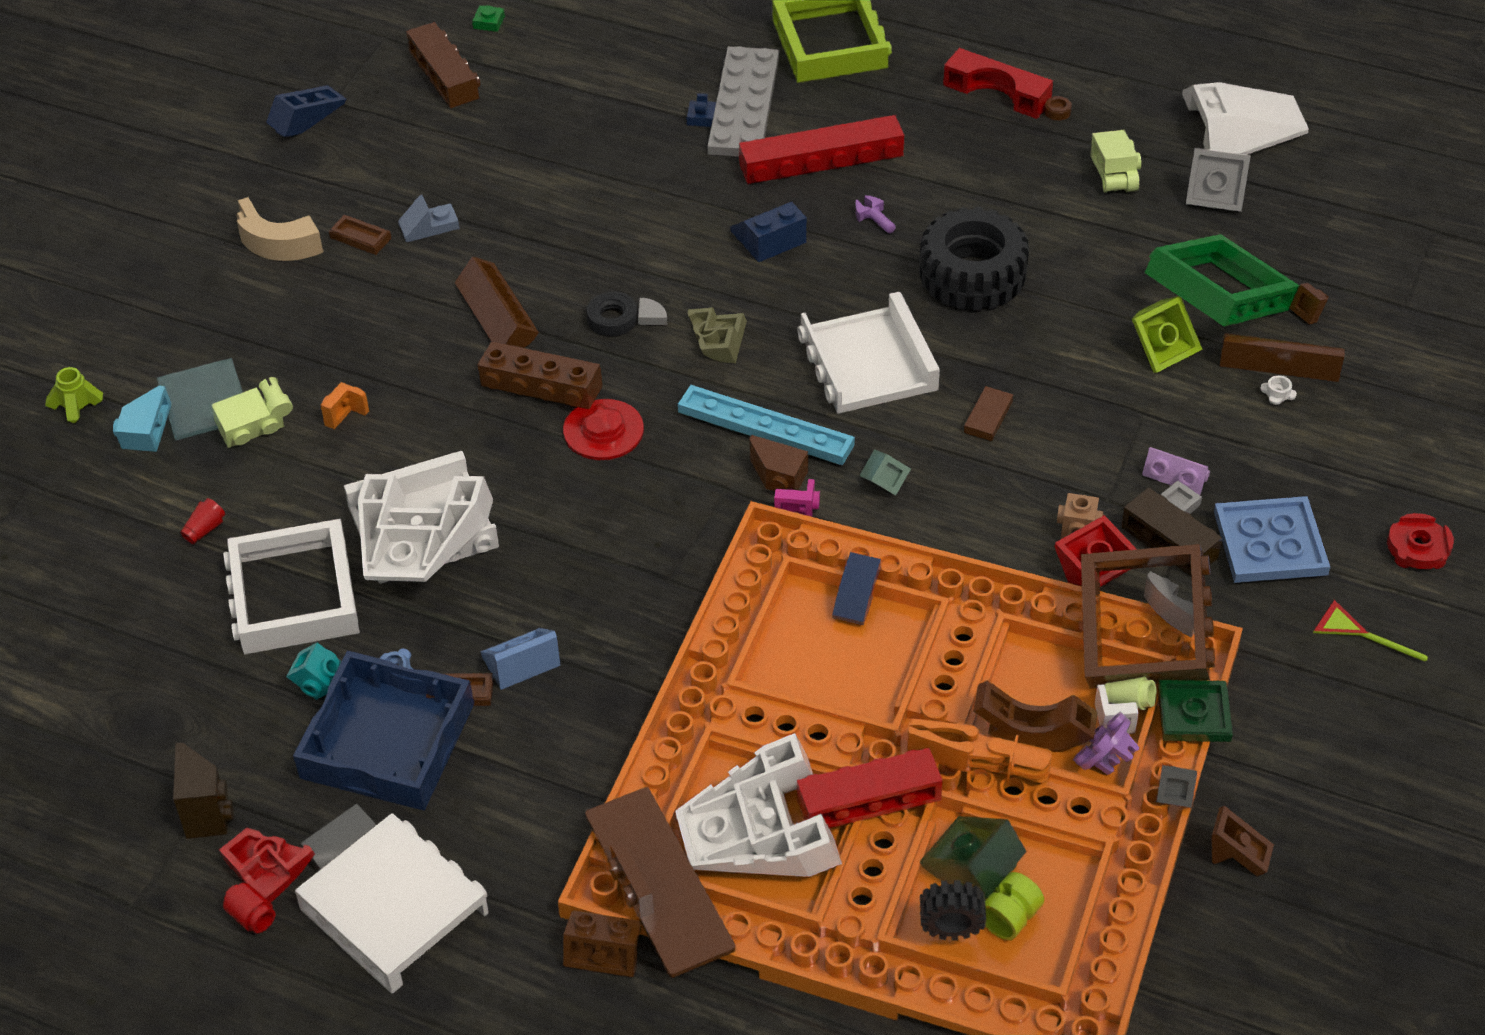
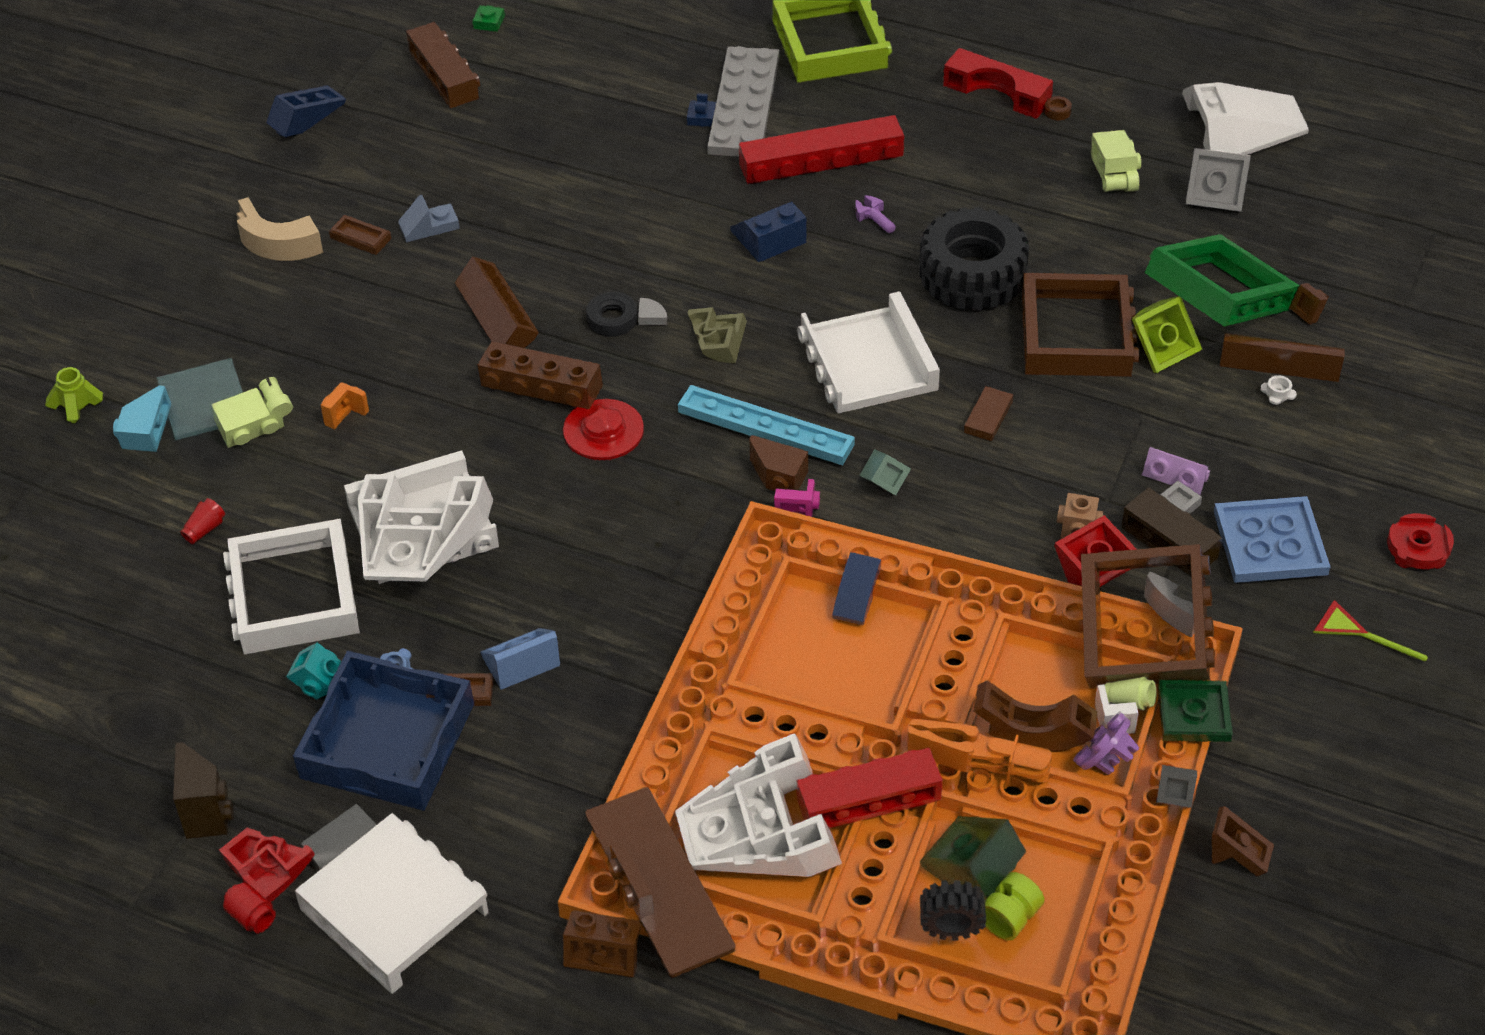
(1078, 360): none -> reddish brown window

